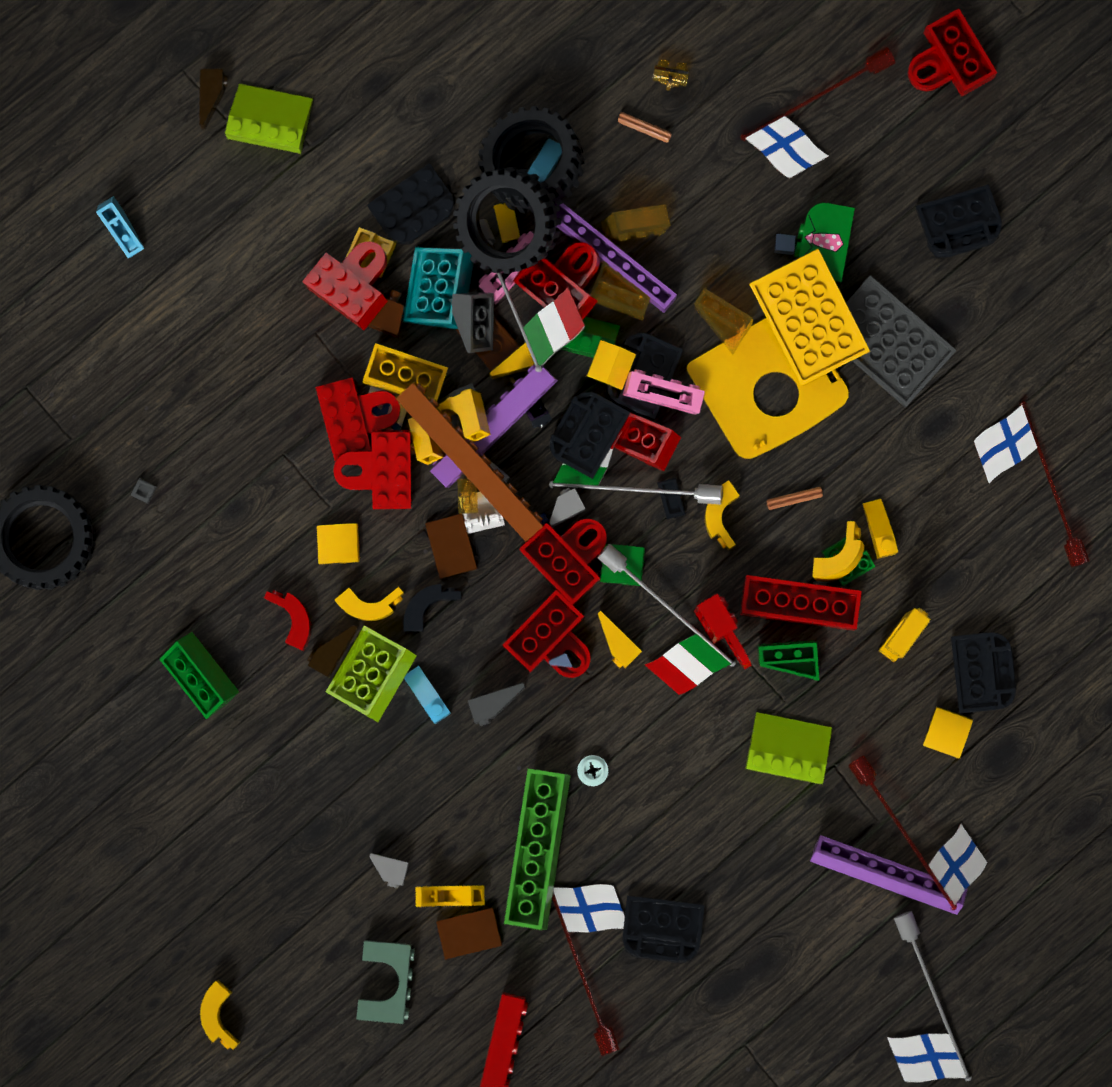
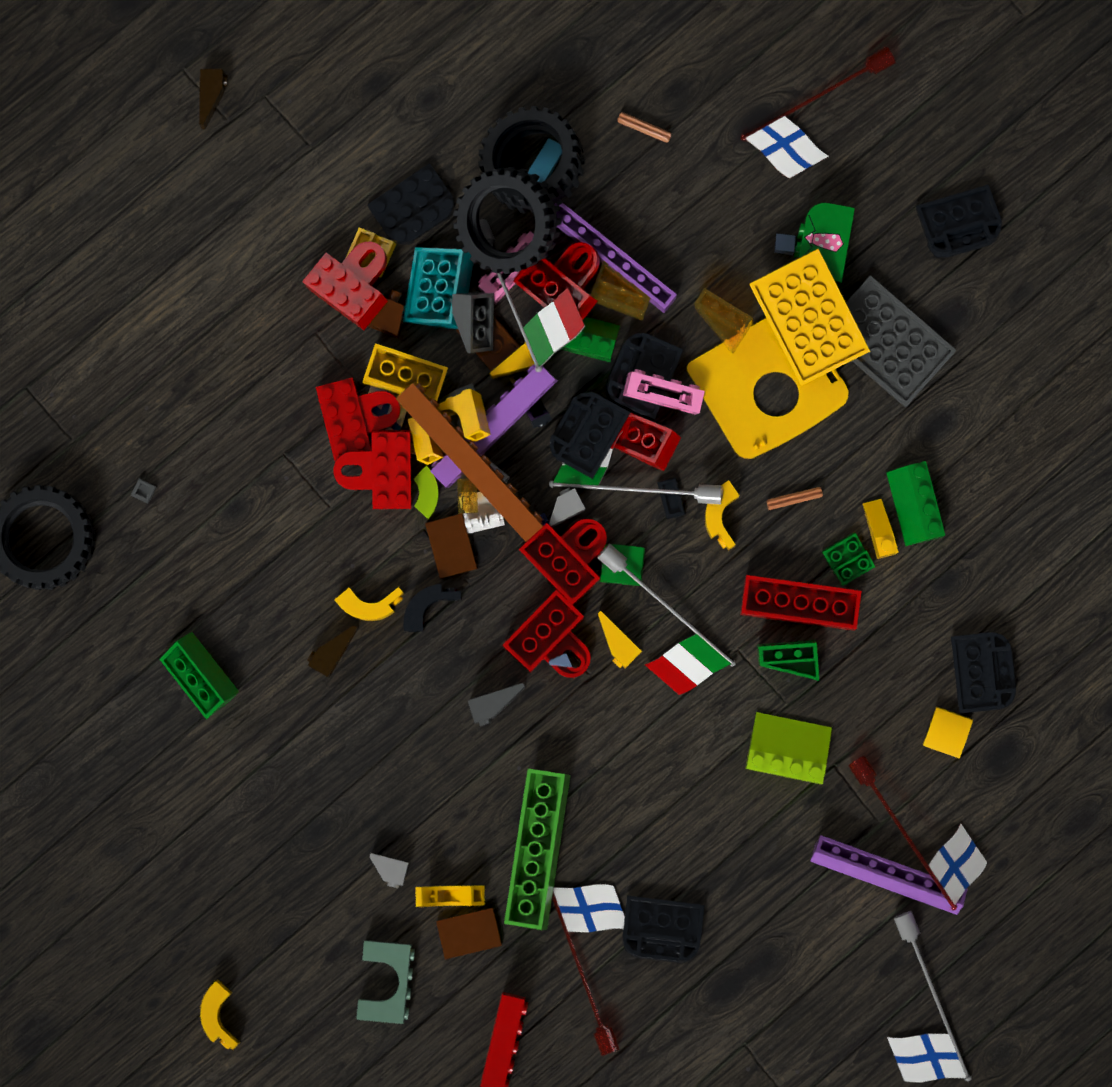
(119, 226): medium azure slope -> none
(269, 118): lime slope -> none
(301, 624): red arch -> none
(338, 543): yellow slope -> none
(371, 673): lime slope -> none
(427, 695): medium azure slope -> none
(428, 492): none -> lime tile
(506, 223): yellow tile -> none
(597, 762): light aqua gear -> none
(611, 364): yellow slope -> none
(636, 223): clear yellow wedge -> none
(671, 76): clear yellow hips -> none
(720, 625): red brick -> none
(843, 563): yellow arch -> none
(904, 634): yellow arch -> none
(915, 503): none -> green slope
(954, 55): red brick -> none
(1009, 444): flag -> none

